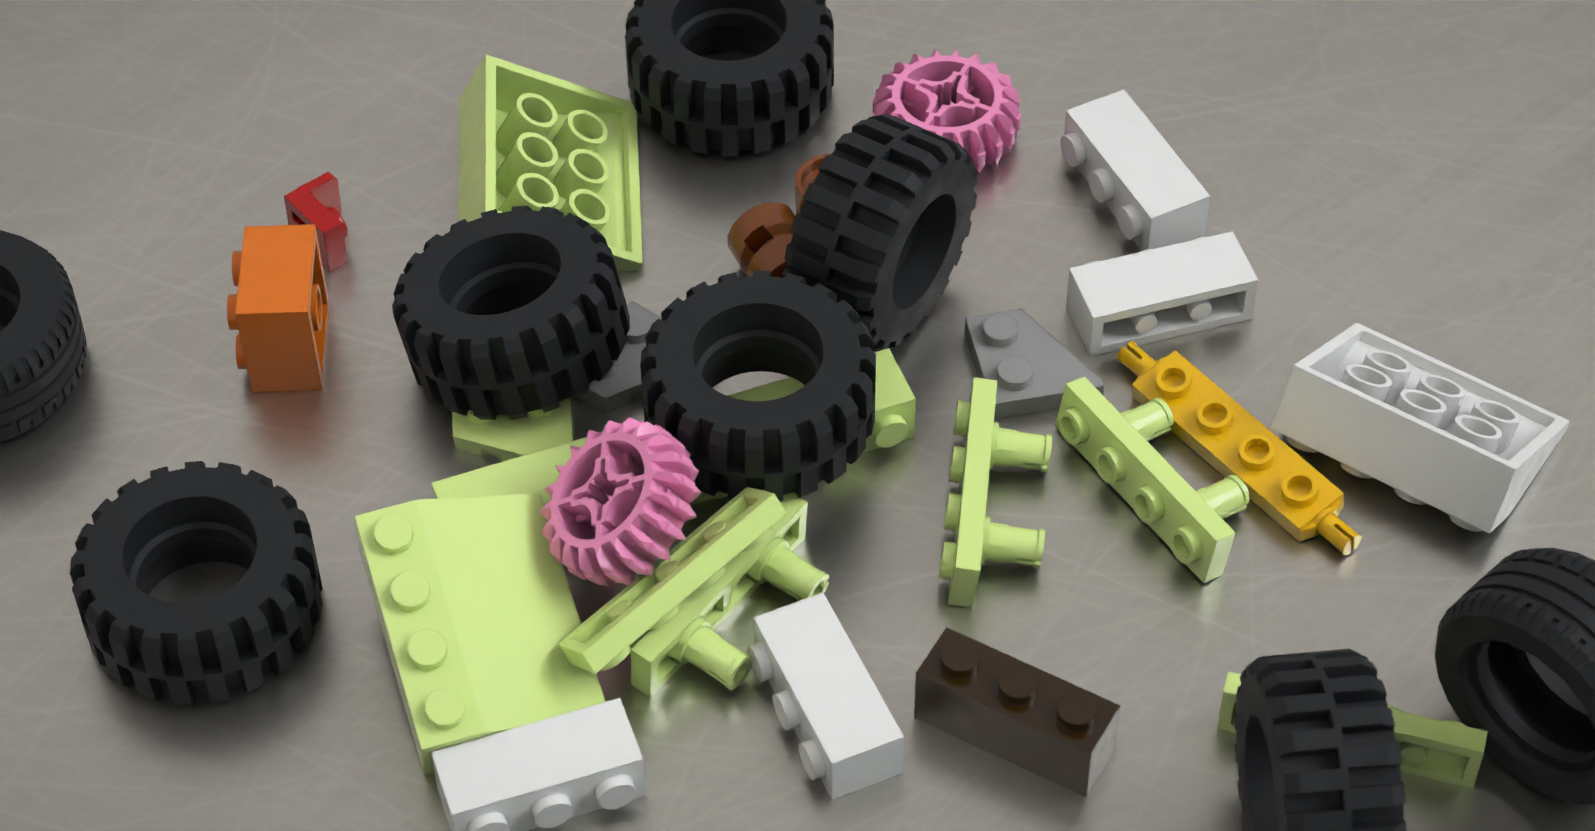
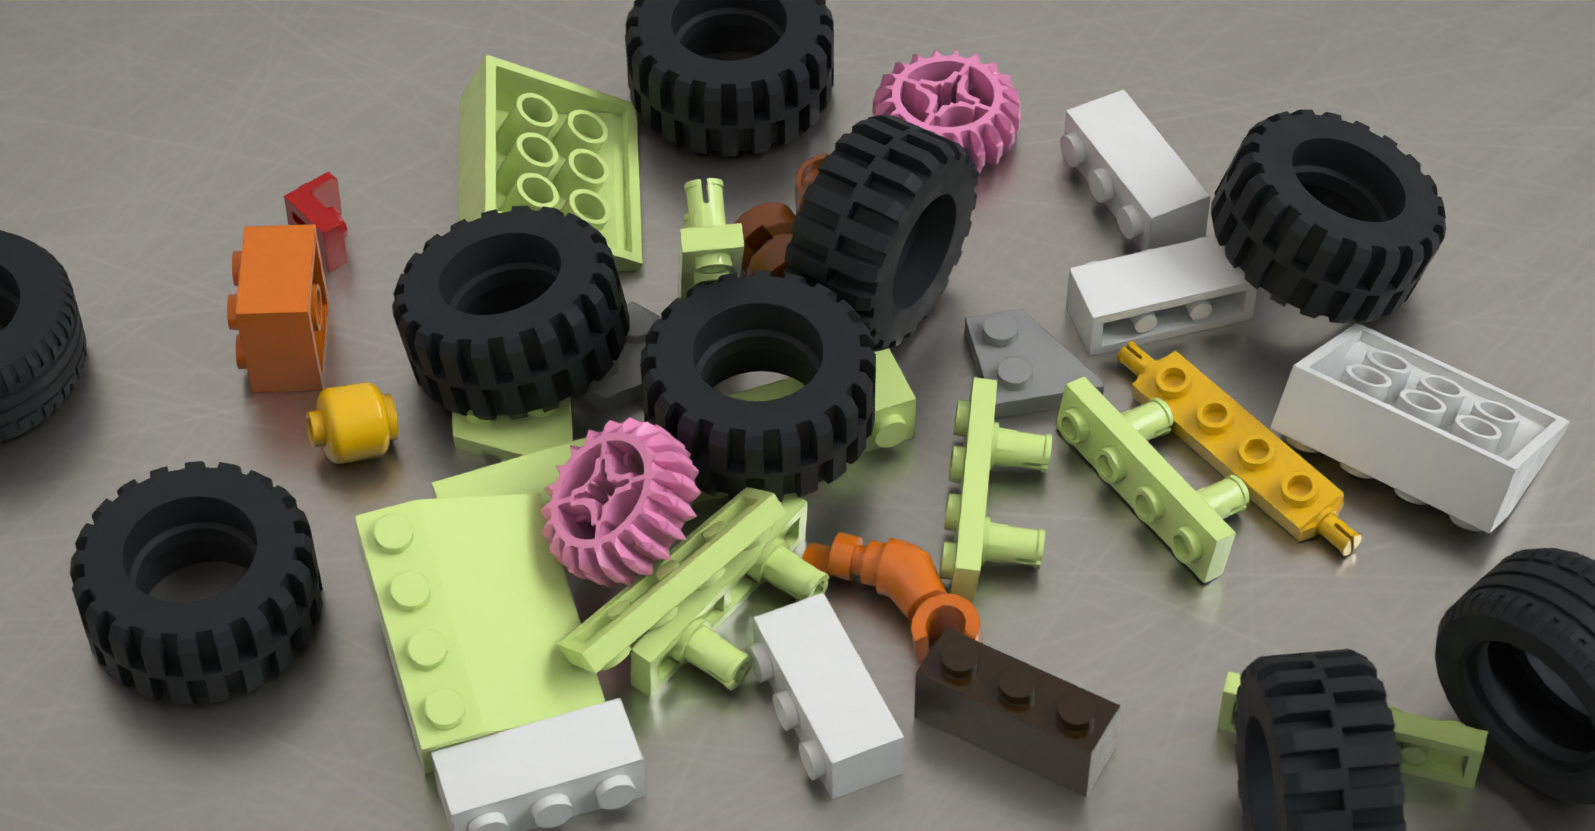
(353, 422): none -> yellow head
(707, 243): none -> yellowish green plate
(906, 577): none -> orange piece
(1328, 216): none -> black tyre

